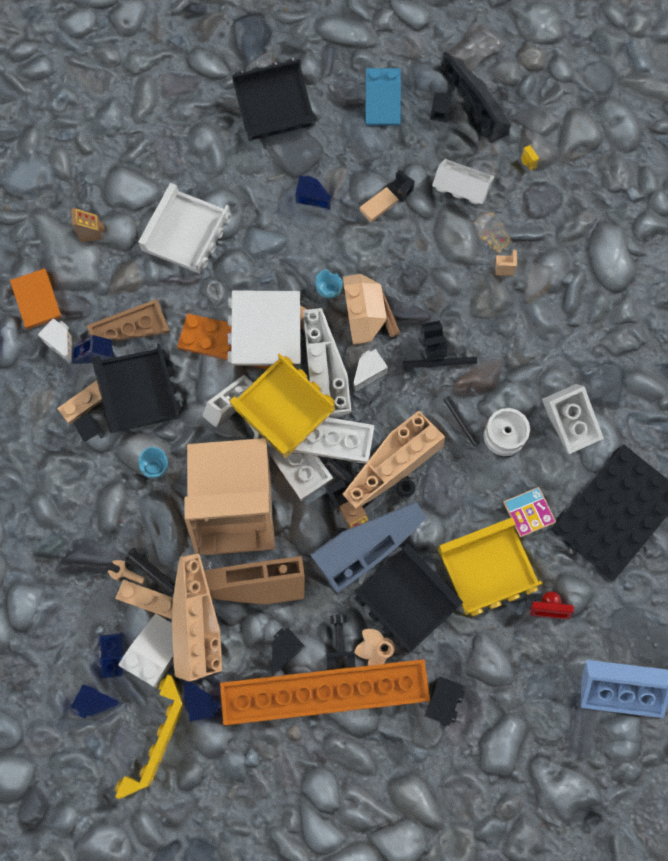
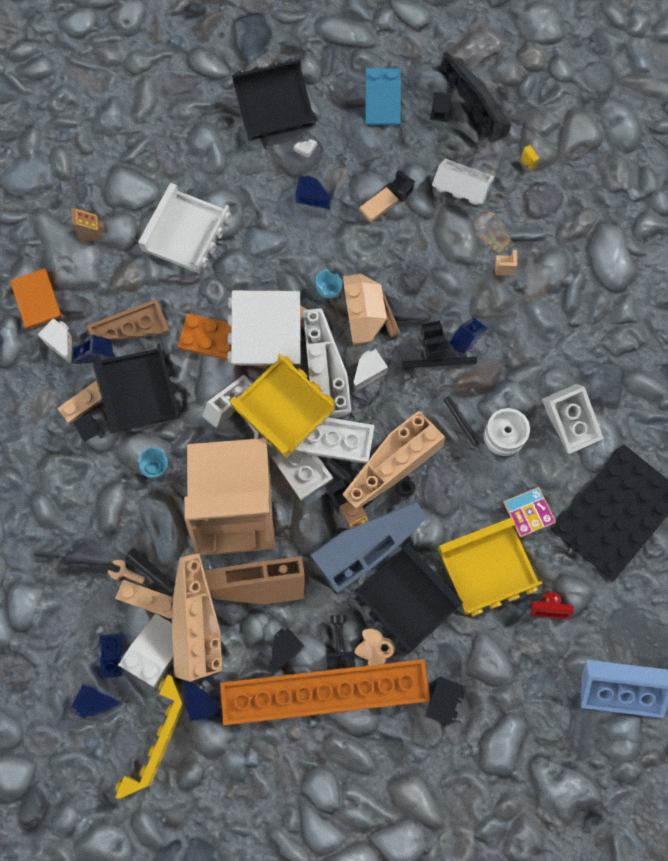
(305, 148): none -> white tile
(468, 335): none -> clear blue slope

